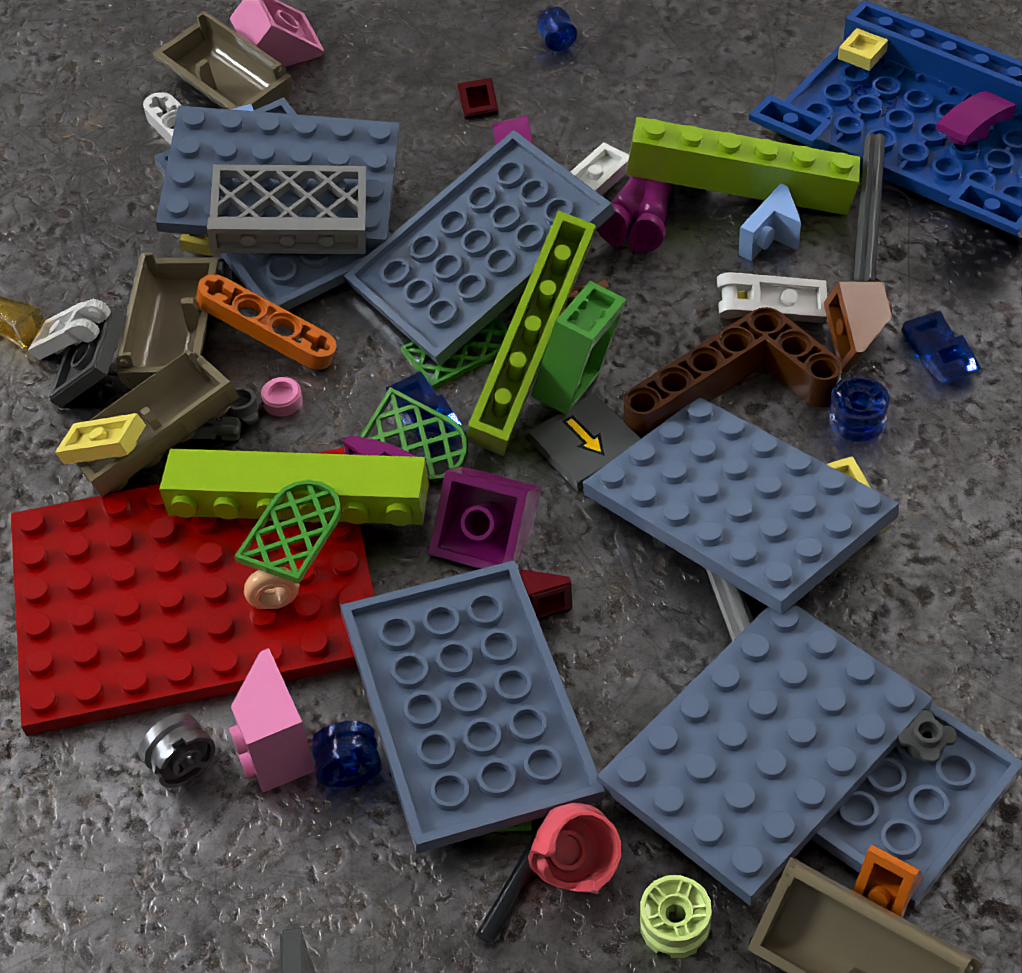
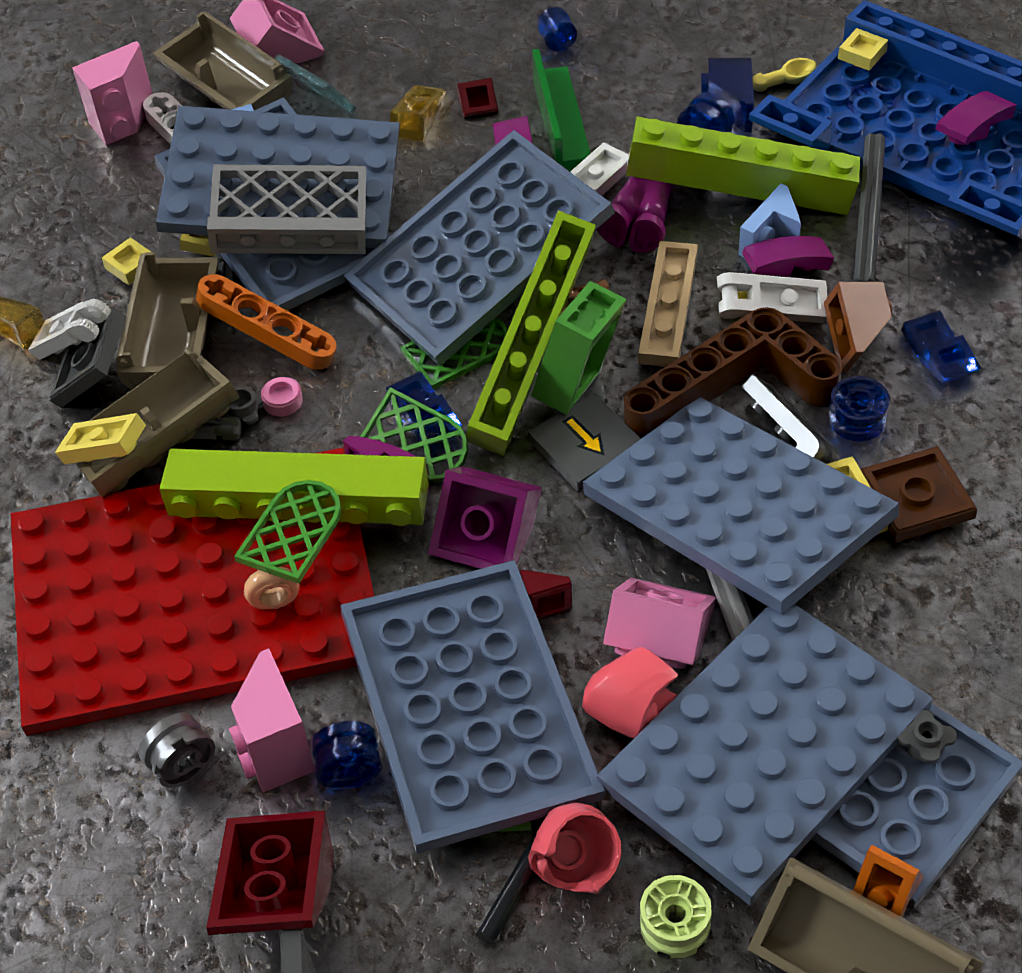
(114, 92): none -> bright pink slope
(124, 260): none -> light yellow plate
(271, 873): none -> dark red slope
(315, 83): none -> clear light blue window
(417, 111): none -> clear yellow slope
(560, 113): none -> green panel
(629, 691): none -> coral piece
(659, 619): none -> bright pink slope
(668, 304): none -> tan plate
(708, 112): none -> clear blue wheel
(734, 84): none -> clear blue slope
(781, 254): none -> magenta slope
(791, 423): none -> plate
(792, 72): none -> light yellow piece
(926, 493): none -> reddish brown plate

